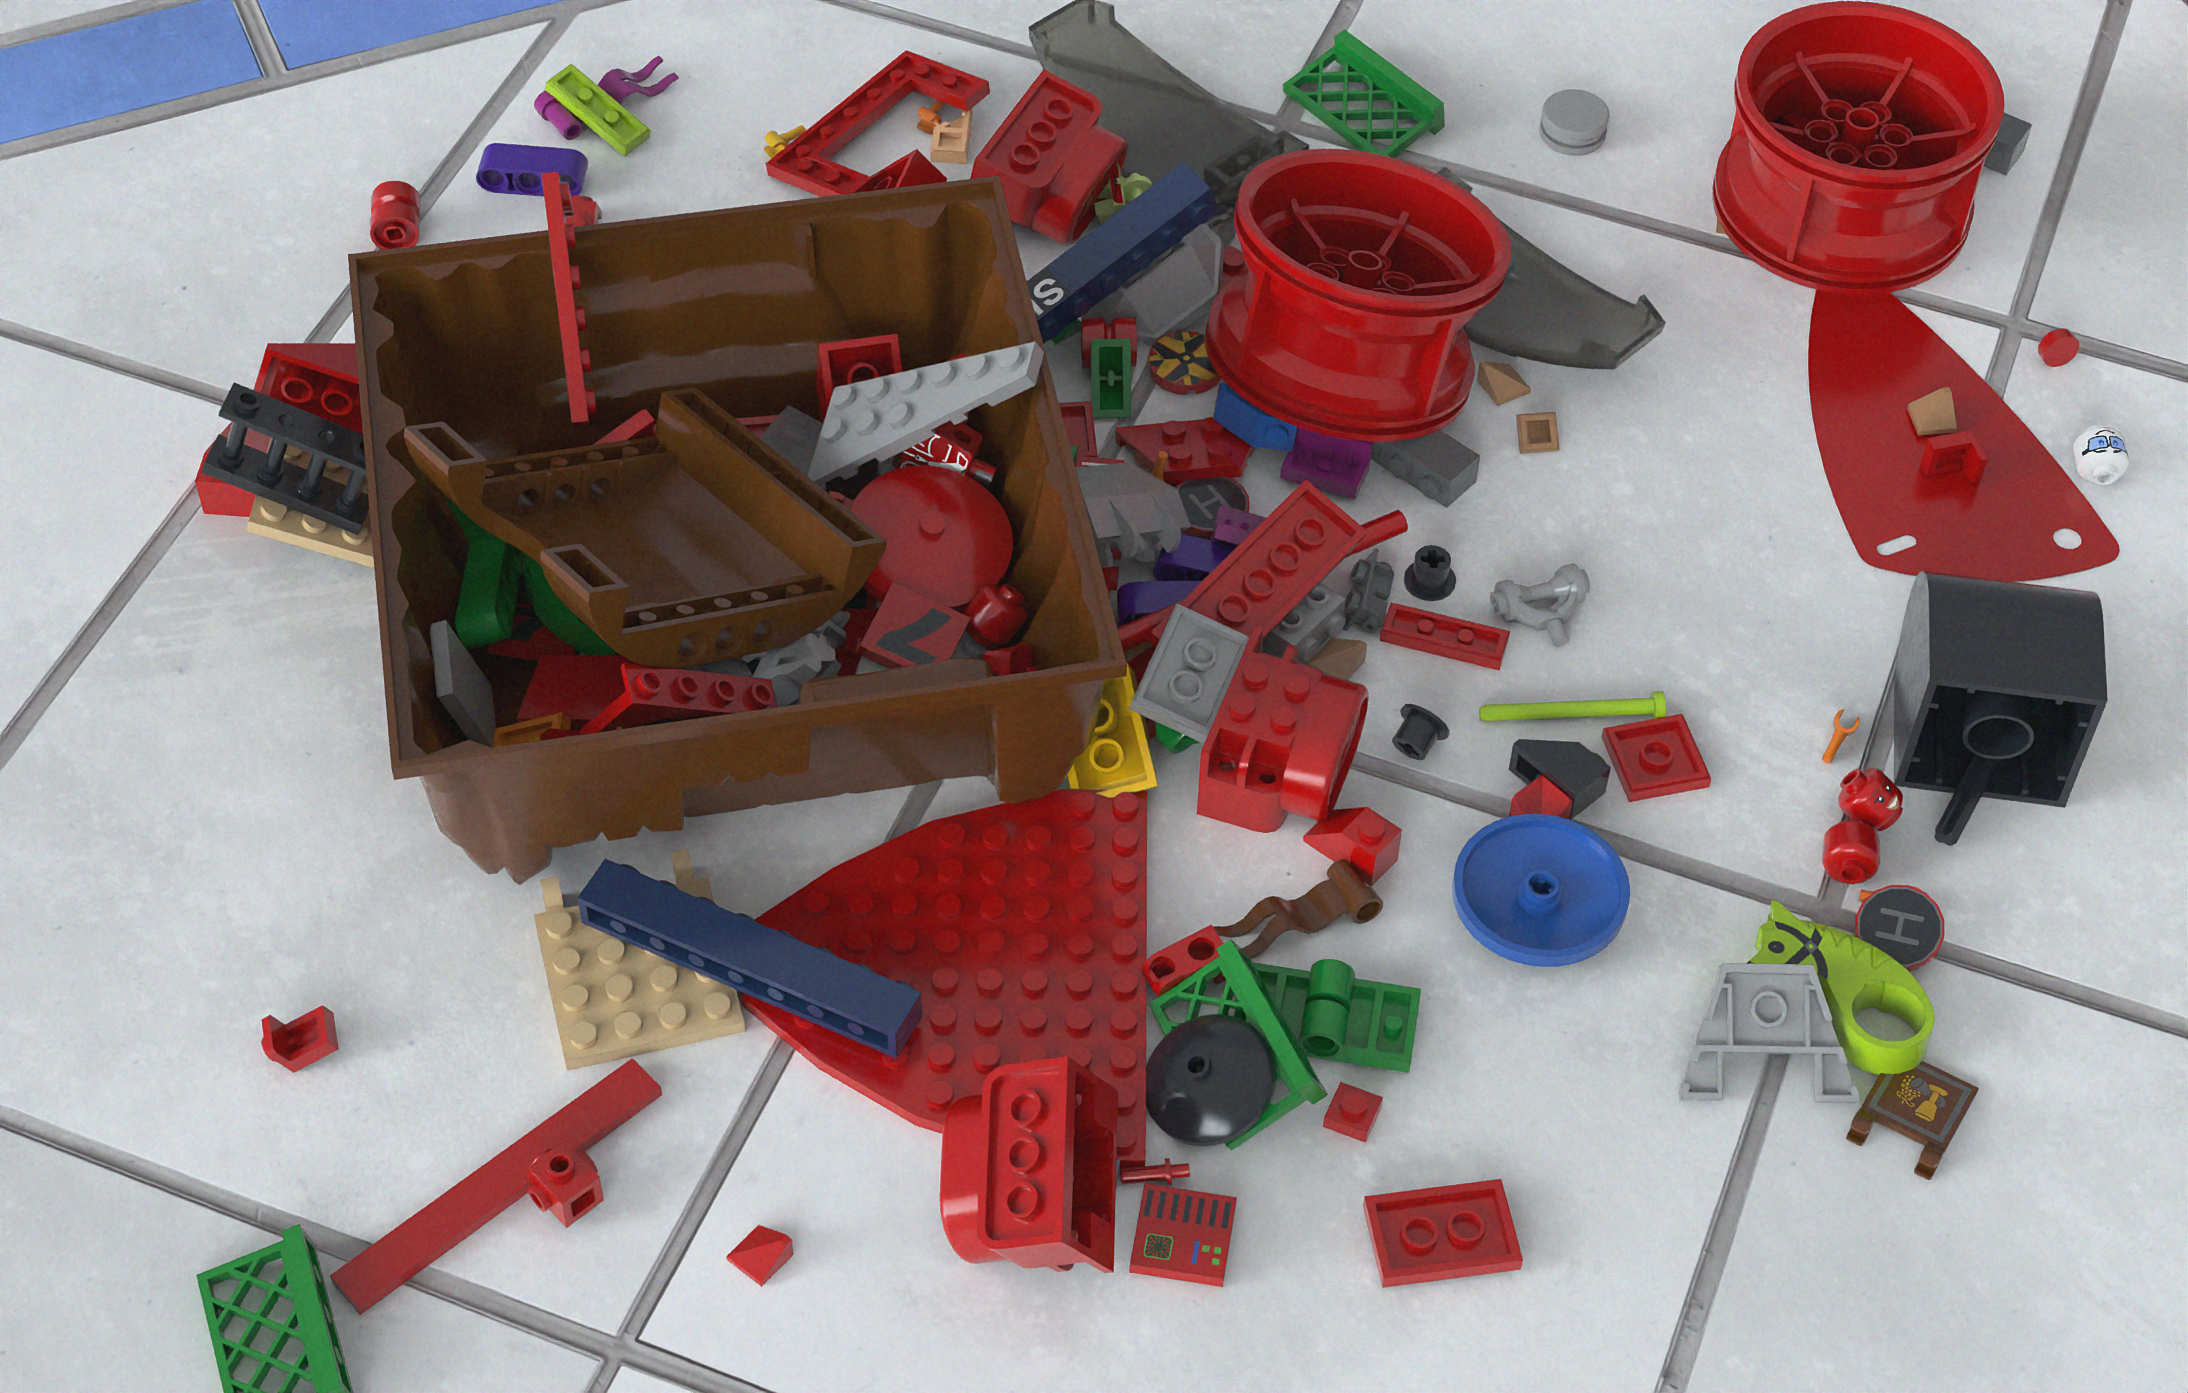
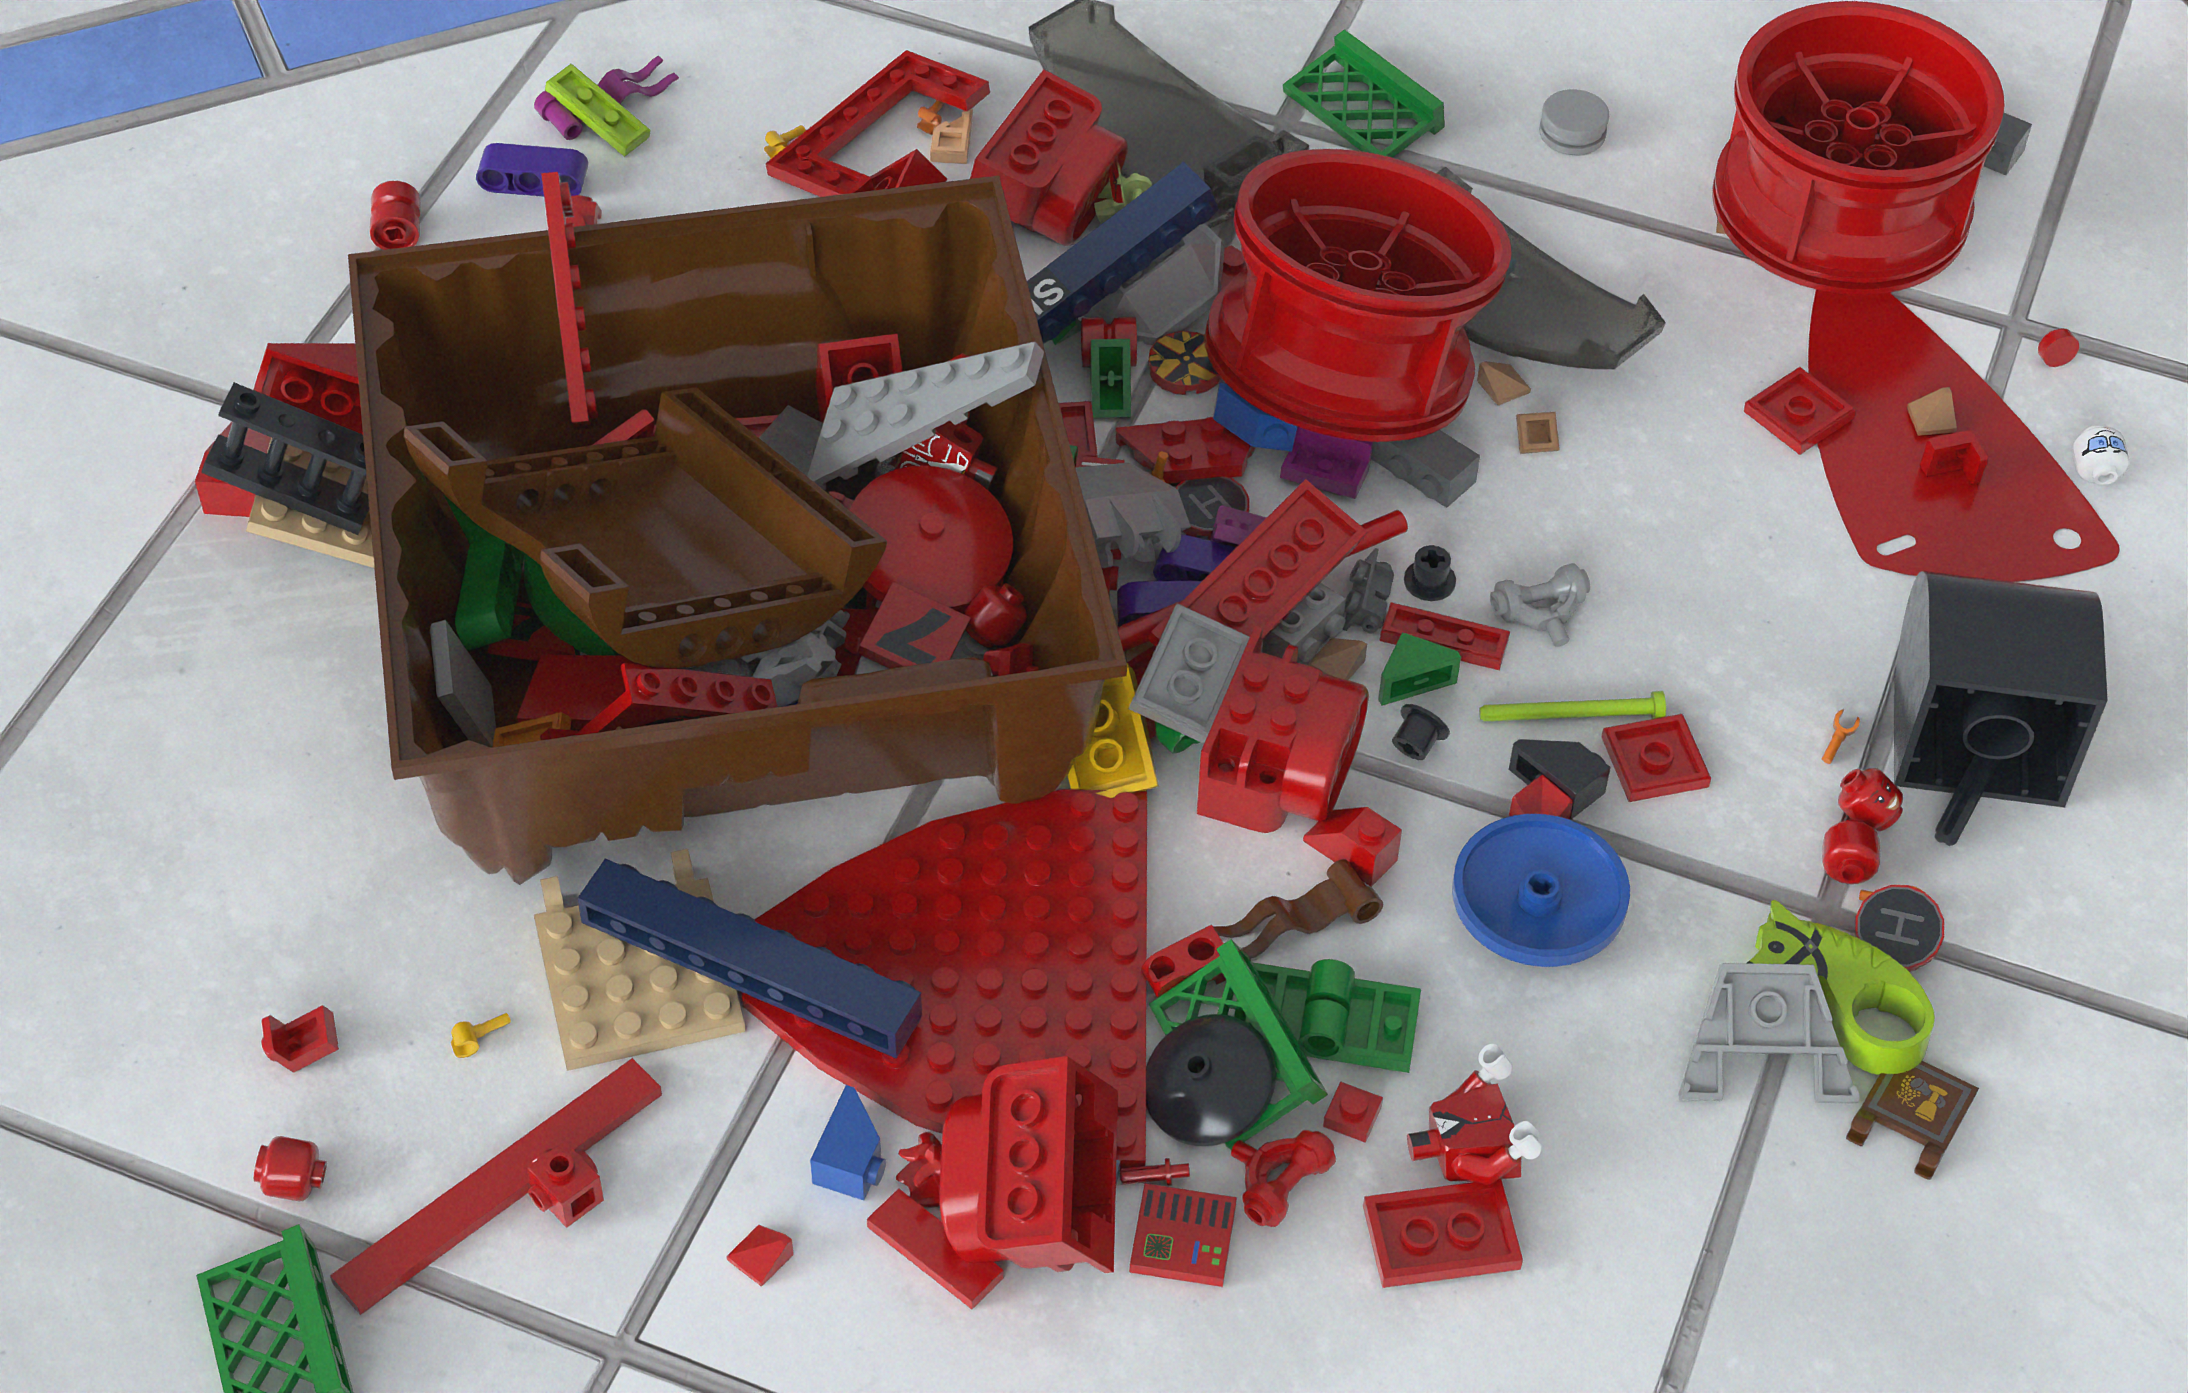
(289, 1168): none -> red head
(465, 1034): none -> yellow hand
(848, 1150): none -> blue slope
(923, 1170): none -> red piece
(924, 1243): none -> red tile
(1307, 1155): none -> red piece
(1417, 668): none -> green slope
(1474, 1129): none -> red torso
(1799, 410): none -> red tile

